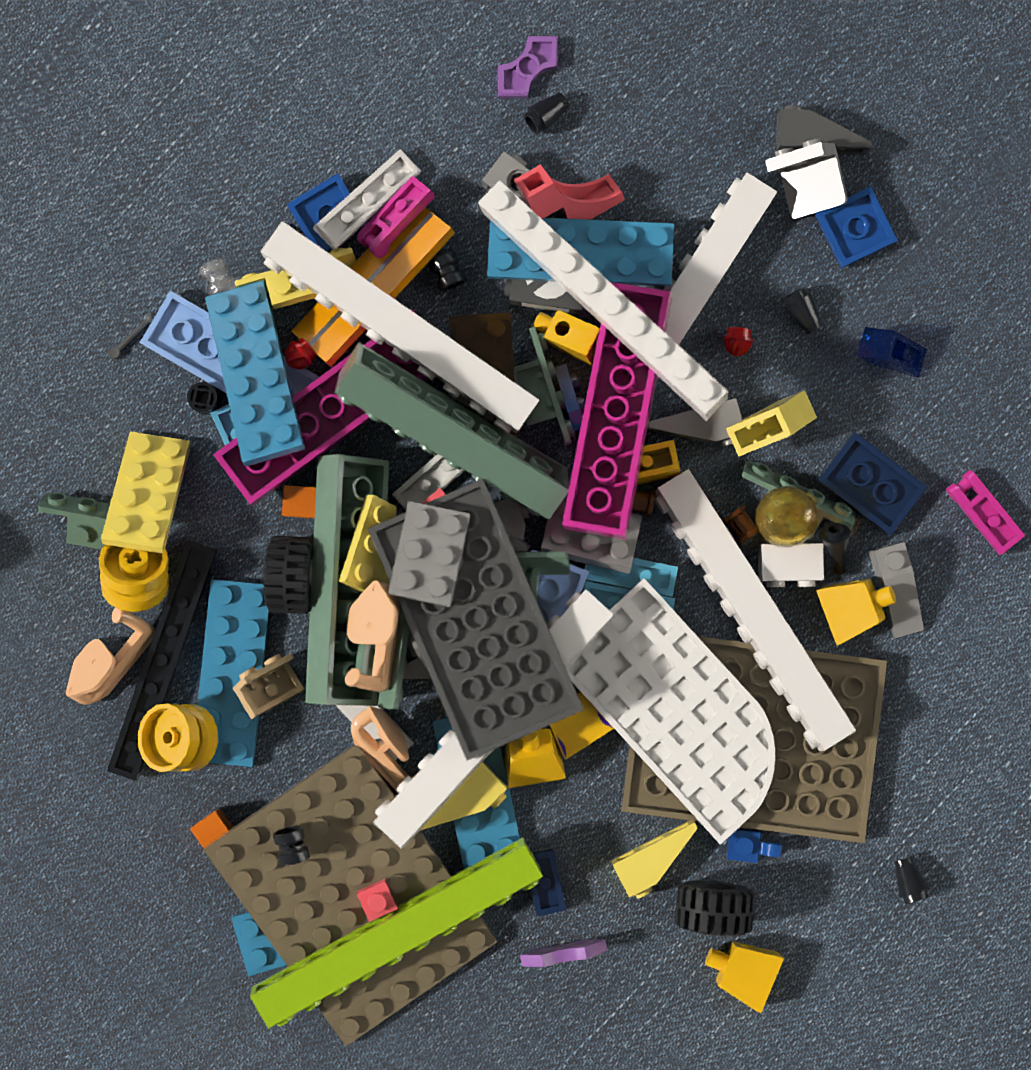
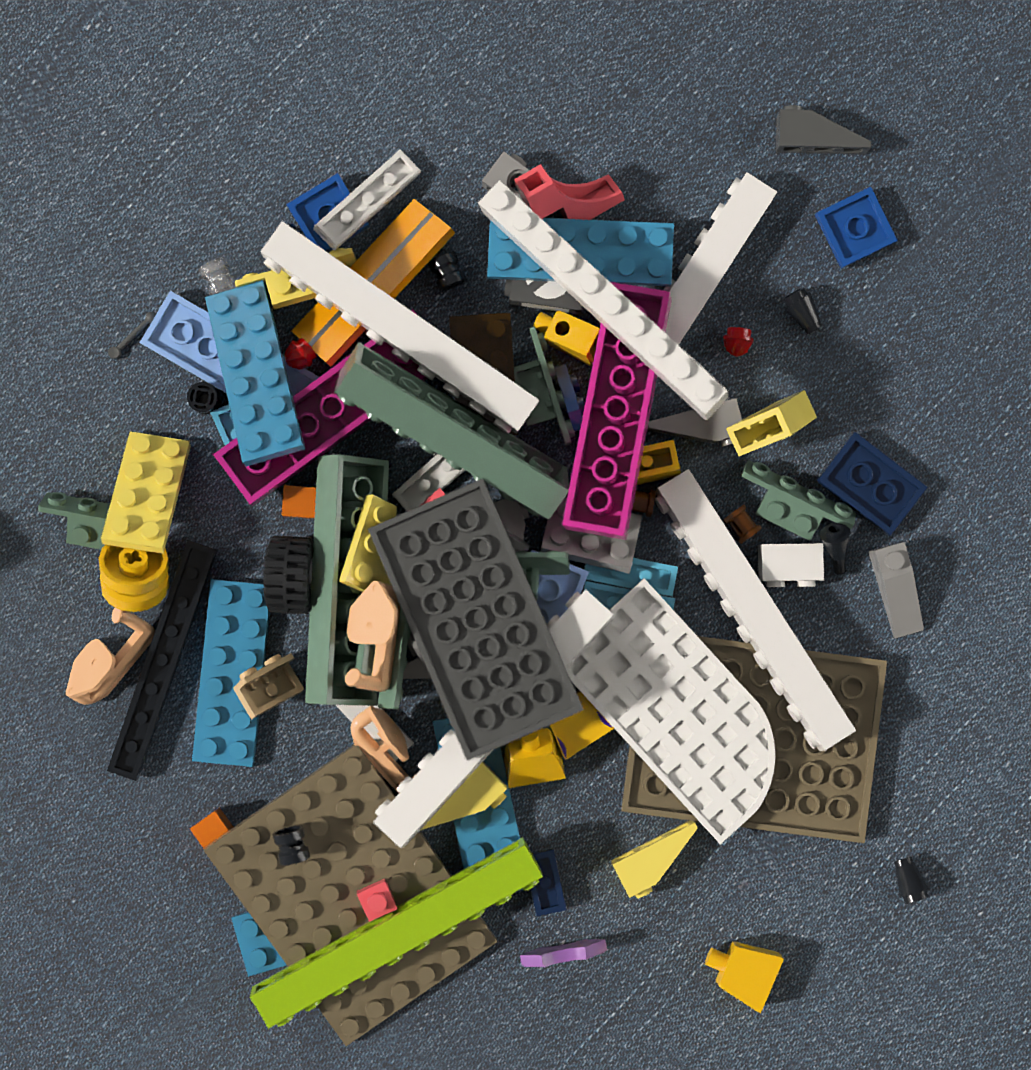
(177, 737): yellow wheel -> none
(395, 216): dark pink plate -> none
(429, 554): light grey plate -> none
(537, 58): medium lavender tile -> none
(544, 113): black cone -> none
(714, 908): black tyre -> none
(746, 846): blue plate -> none
(786, 516): clear yellow cylinder -> none
(810, 177): bracket -> none
(854, 607): yellow torso -> none
(891, 351): clear blue slope -> none
(986, 513): dark pink plate -> none

